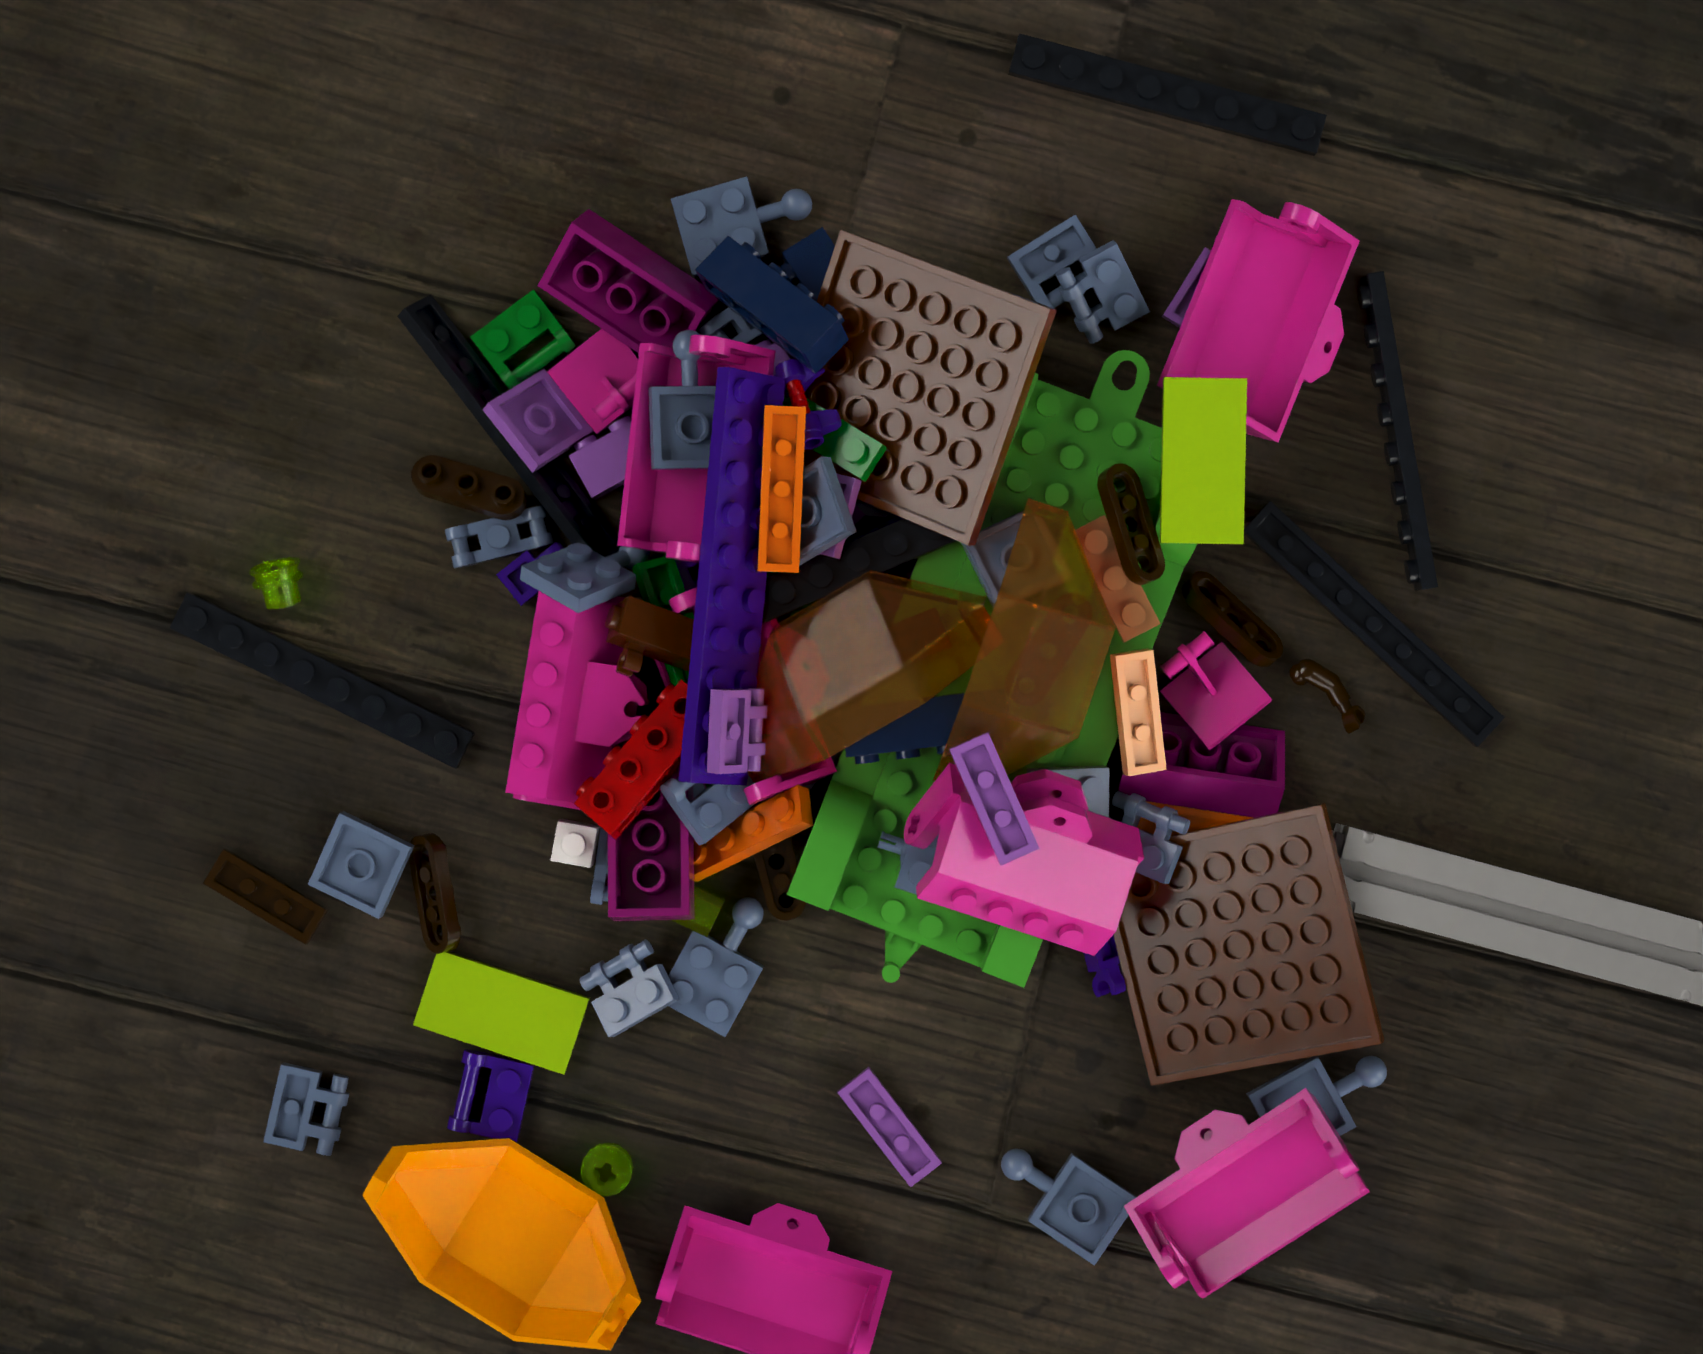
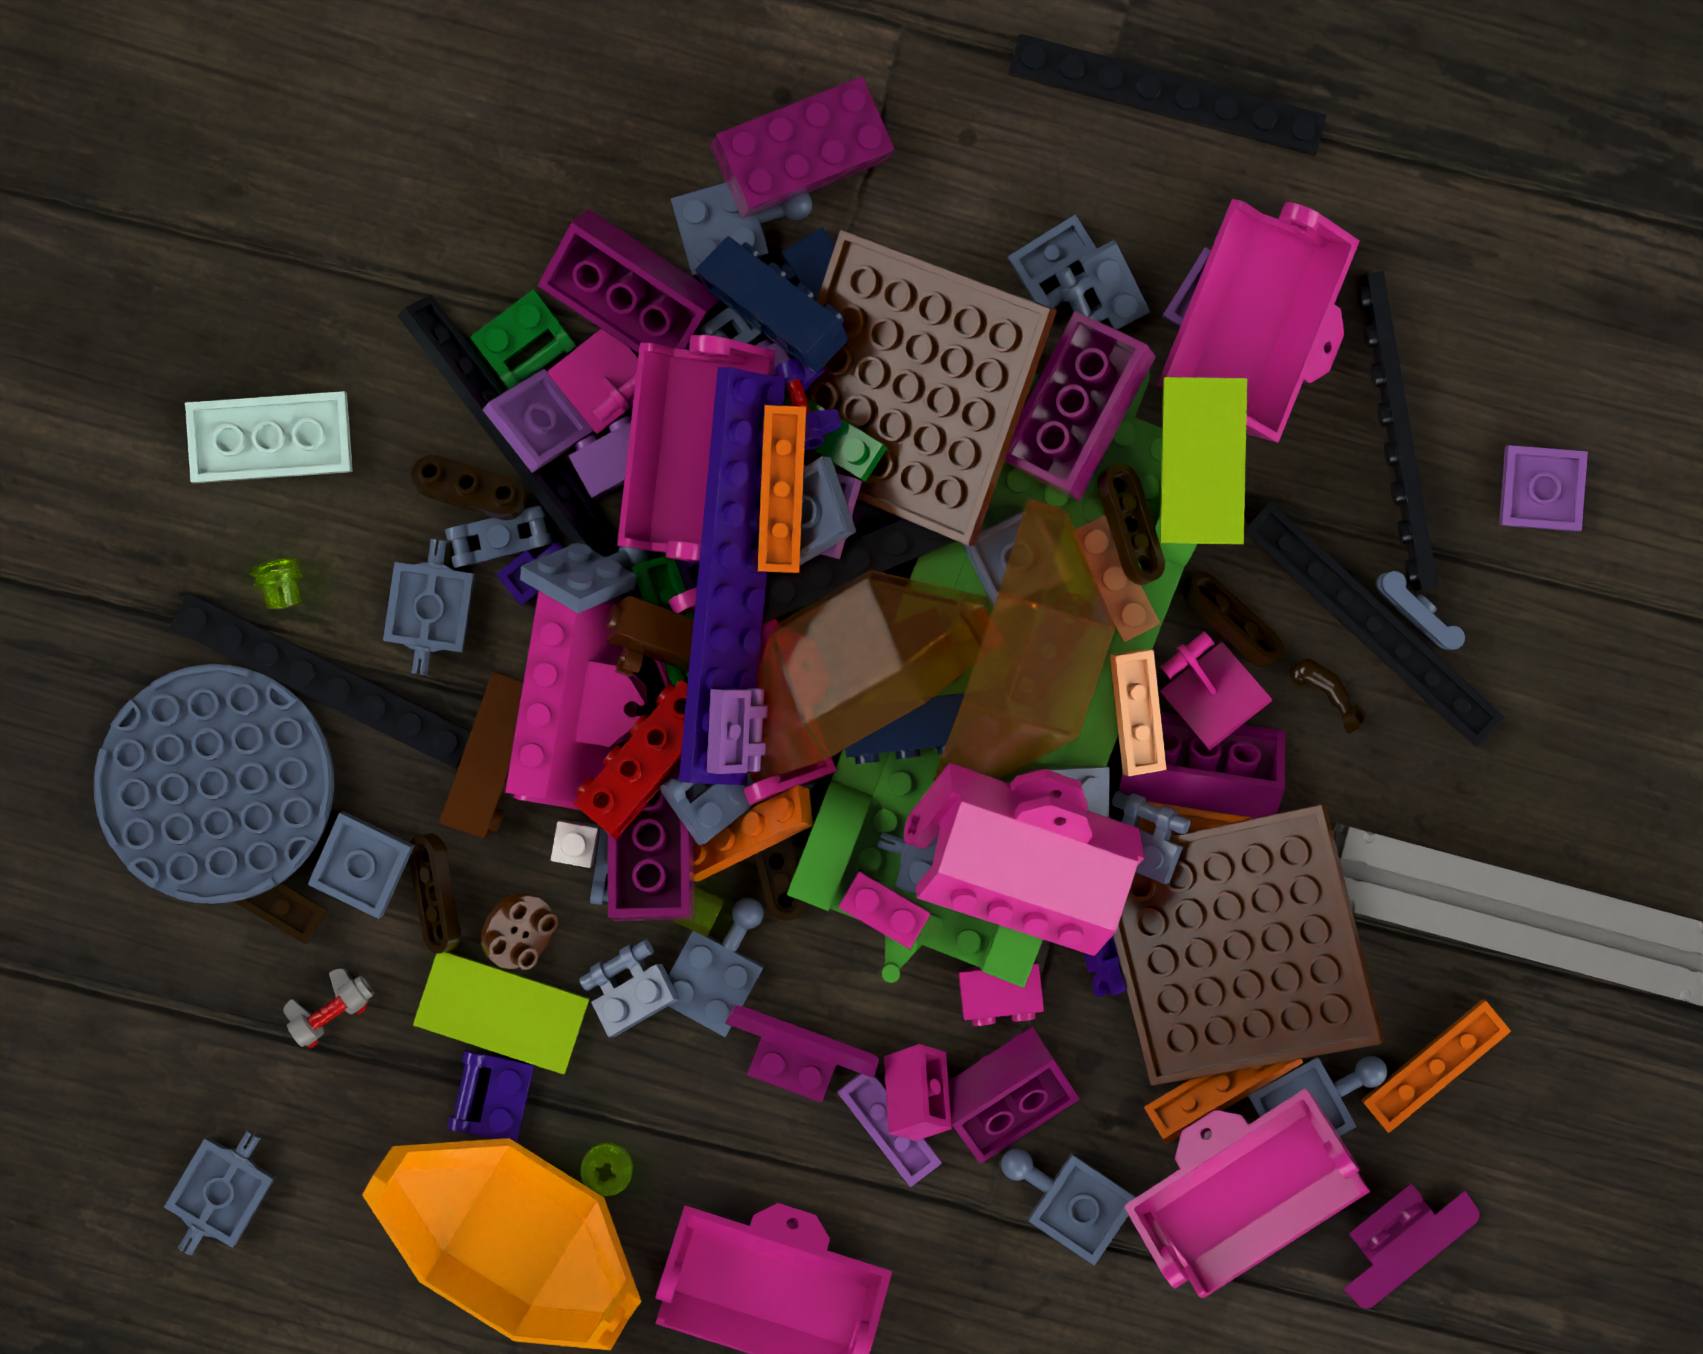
(214, 784): none -> sand blue tile
(219, 1192): none -> sand blue plate
(268, 437): none -> light aqua plate
(294, 1106): sand blue plate -> none
(351, 996): none -> light grey piece
(429, 607): none -> sand blue plate
(485, 761): none -> reddish brown brick
(509, 947): none -> reddish brown plate
(681, 415): sand blue plate -> none
(795, 1056): none -> magenta plate
(802, 147): none -> magenta brick
(884, 909): none -> dark pink brick
(917, 1092): none -> dark pink brick
(991, 997): none -> dark pink brick
(994, 798): medium lavender plate -> none
(1008, 1095): none -> magenta slope
(1078, 405): none -> magenta slope
(1208, 1093): none -> orange plate
(1404, 1239): none -> magenta plate
(1418, 611): none -> sand blue plate
(1435, 1065): none -> orange plate
(1543, 488): none -> medium lavender plate

